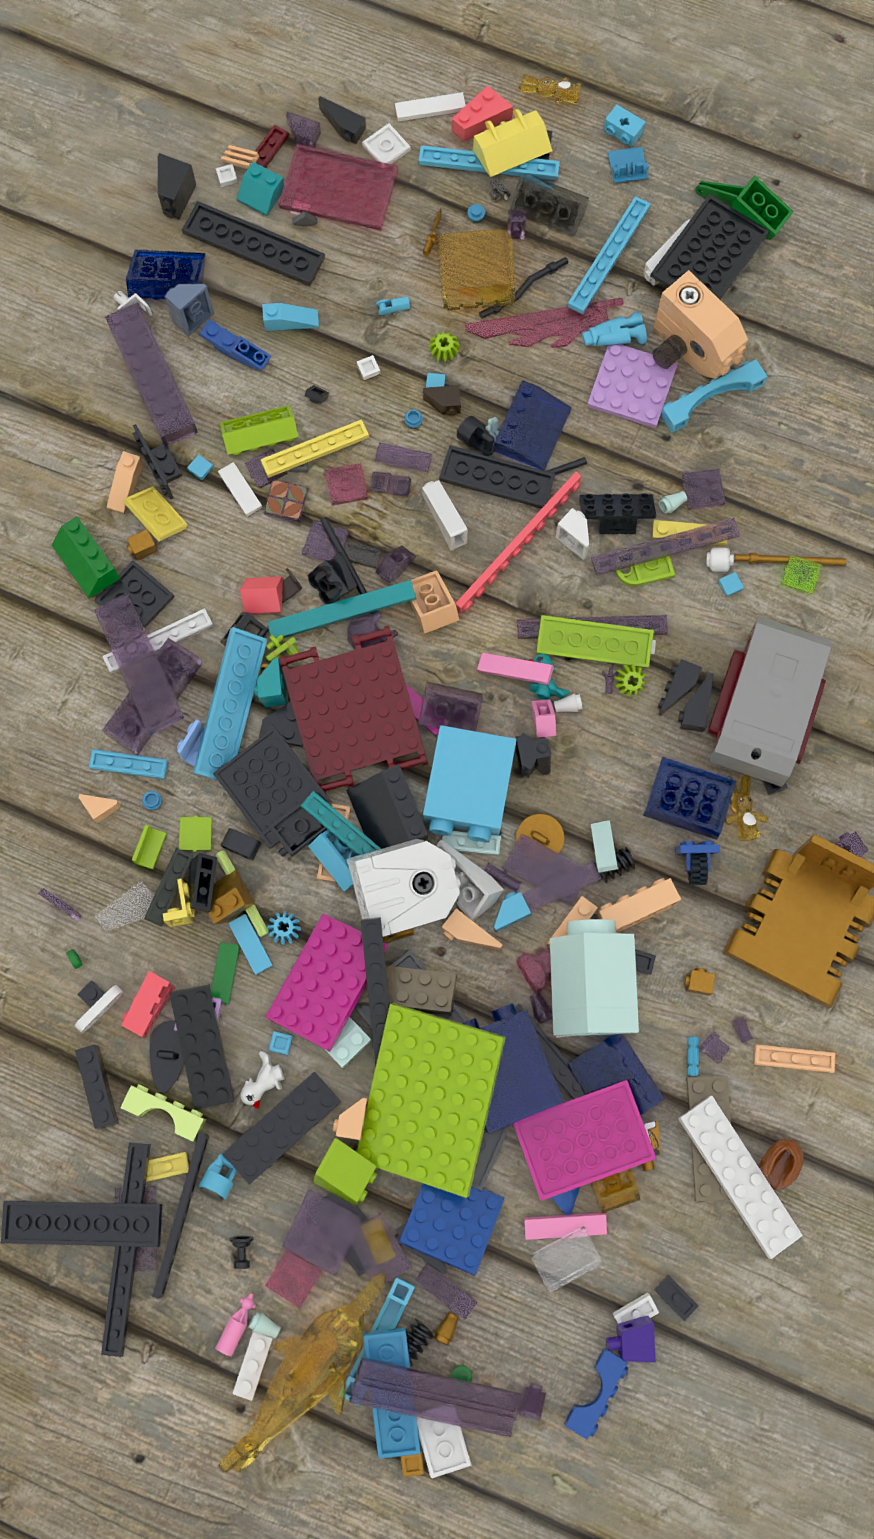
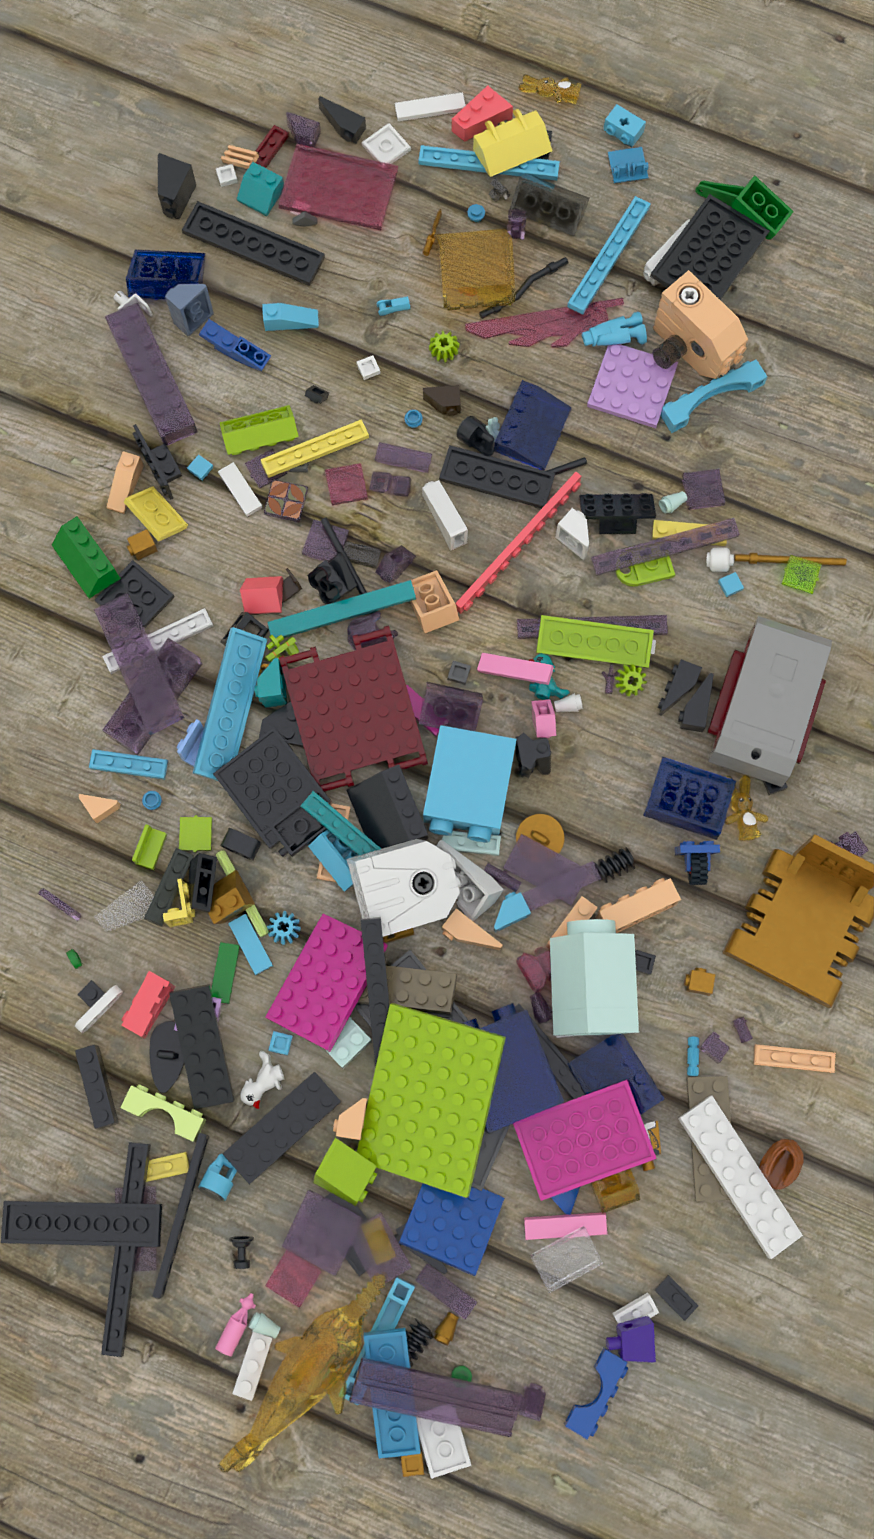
(435, 380): medium azure tile -> none
(459, 672): none -> dark grey tile
(604, 846): light aqua tile -> none

